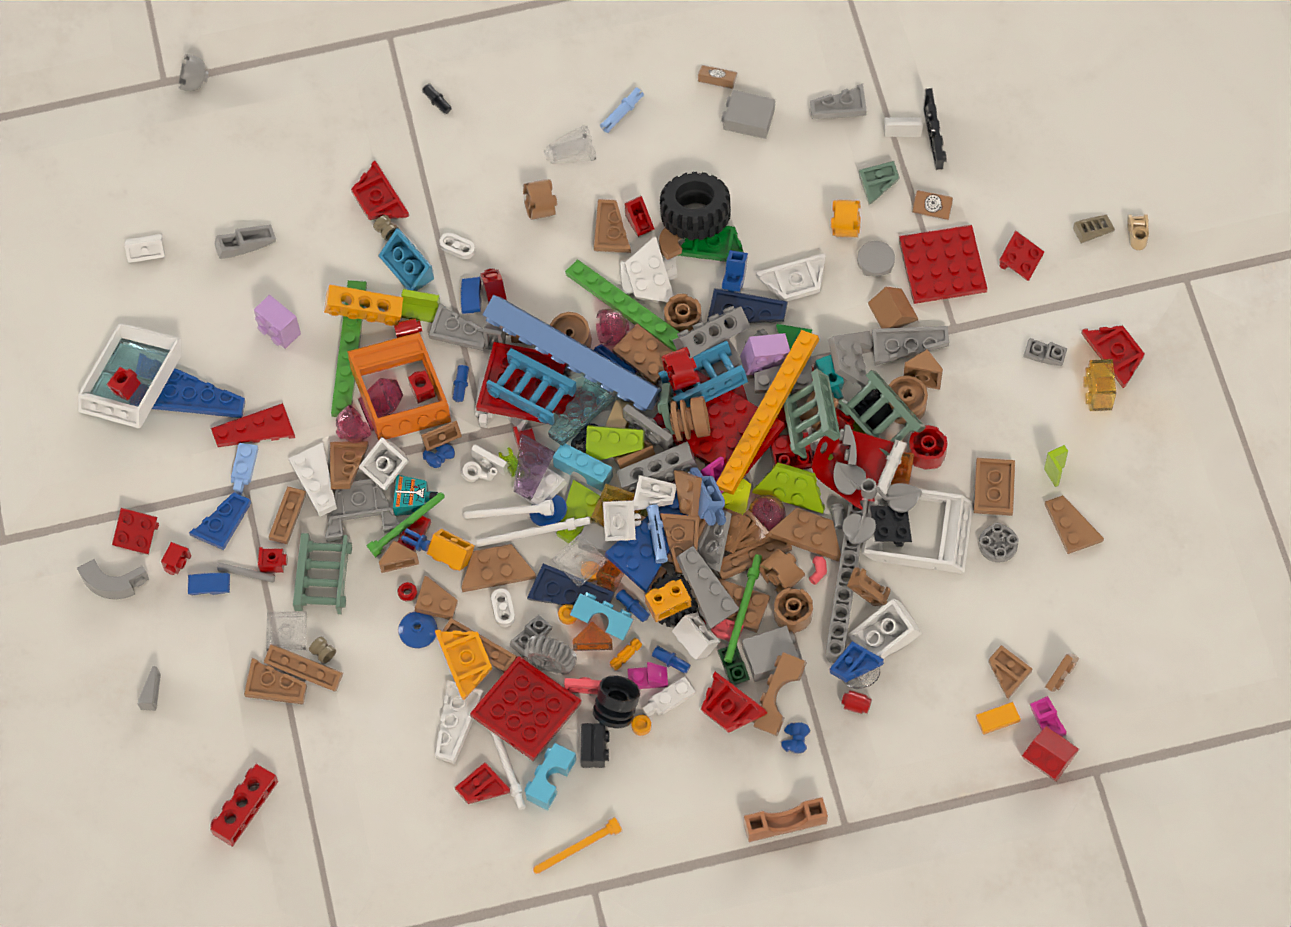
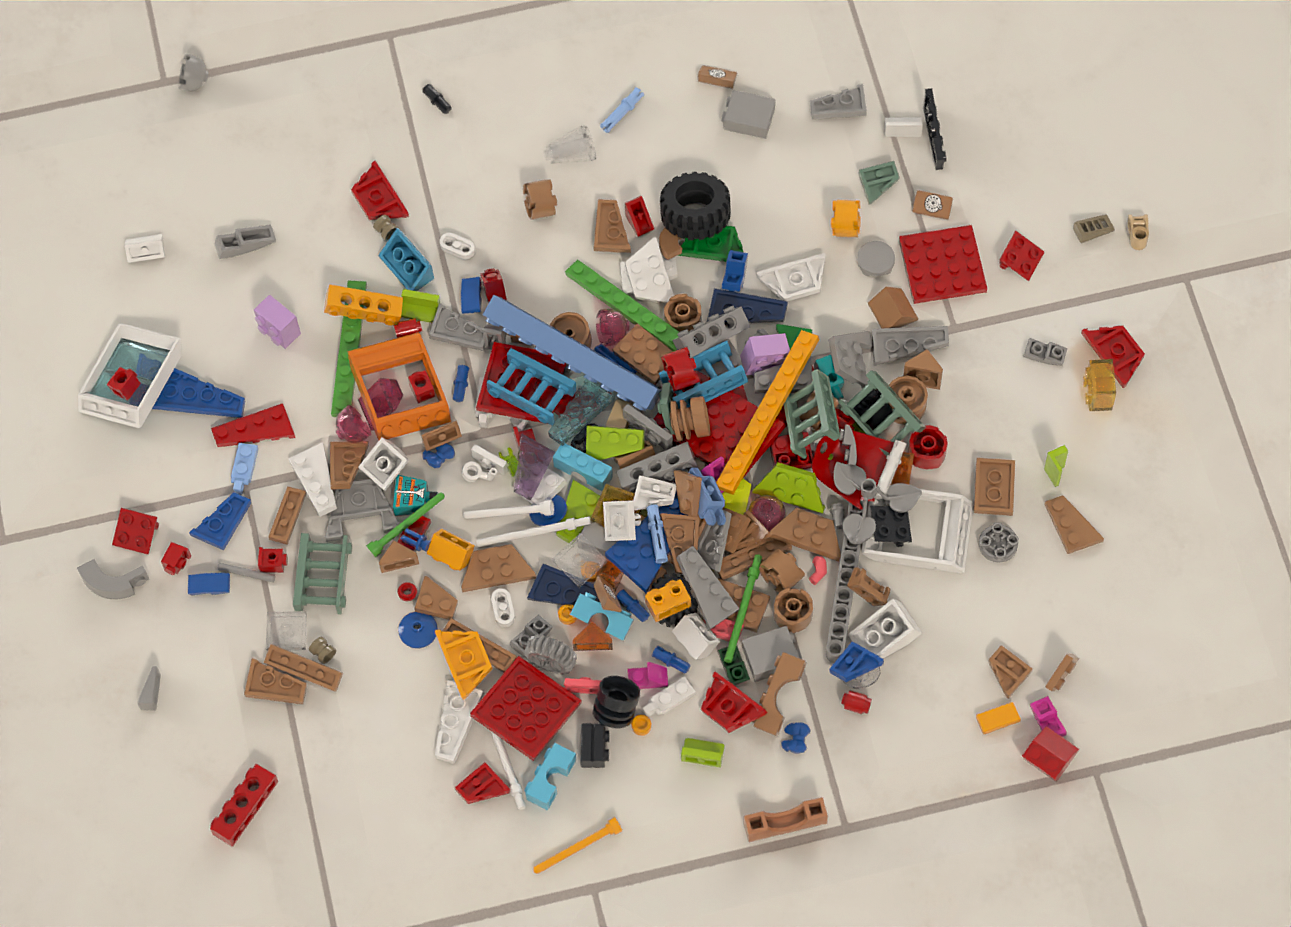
(606, 595): none -> medium nougat slope
(625, 654): light orange axle -> none
(702, 752): none -> lime panel

